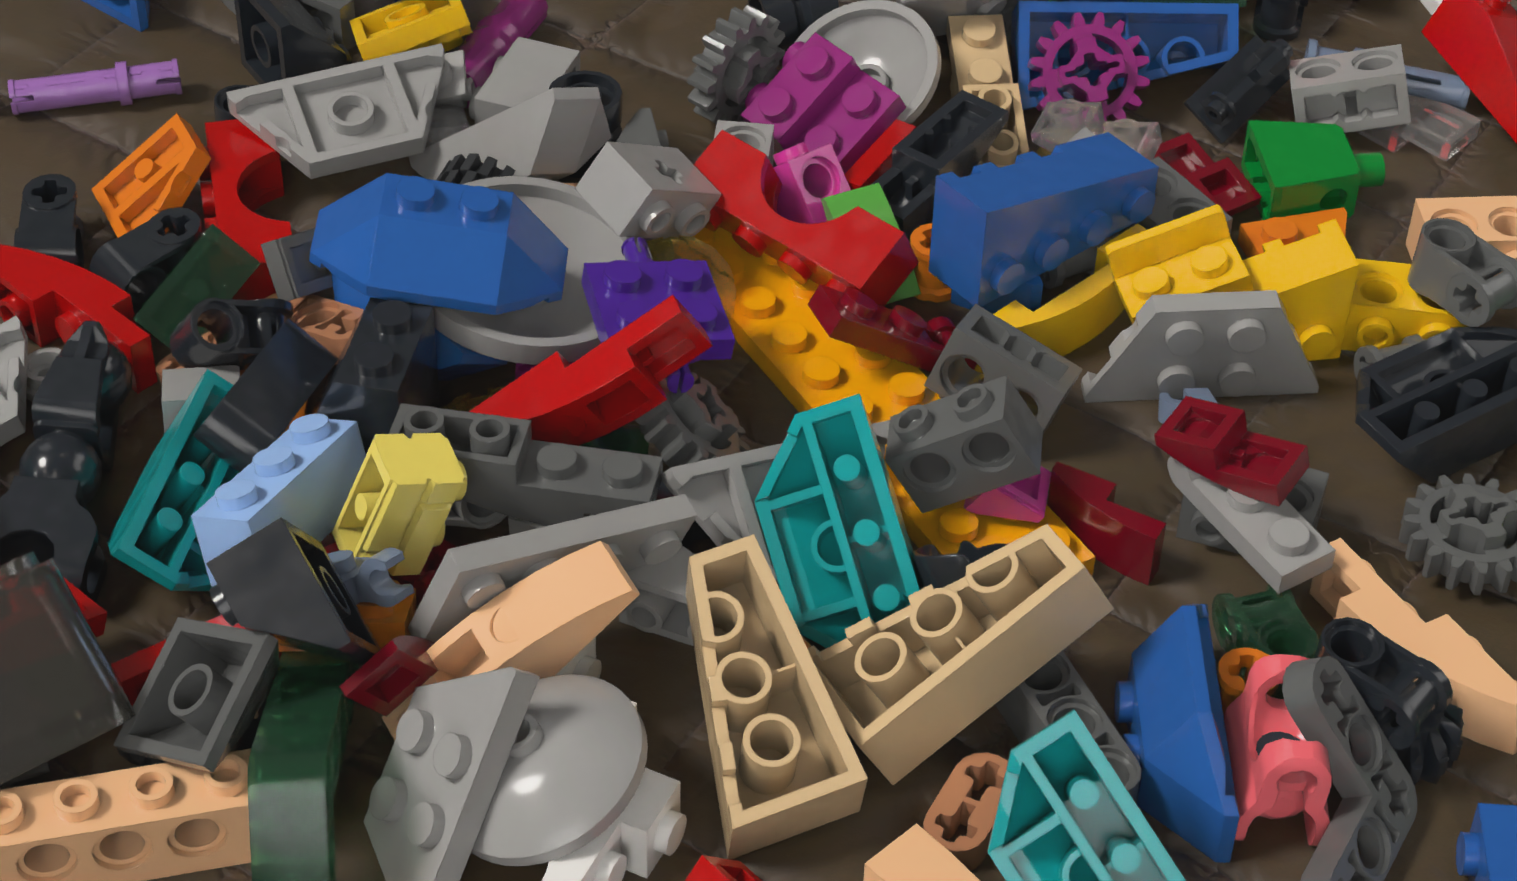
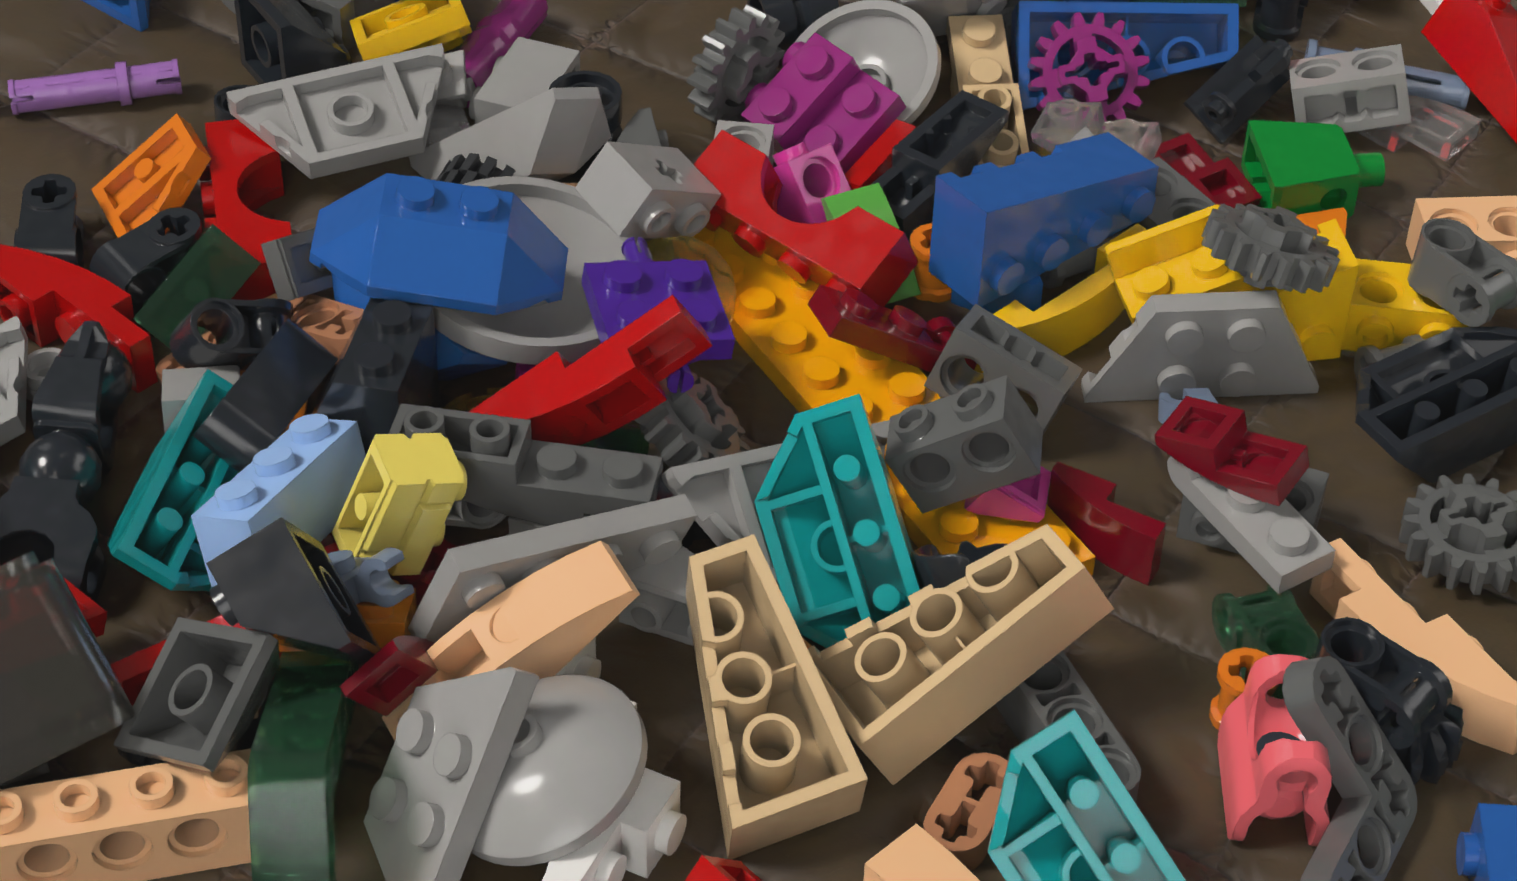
(1181, 733): blue wedge -> none
(1270, 247): none -> dark grey gear

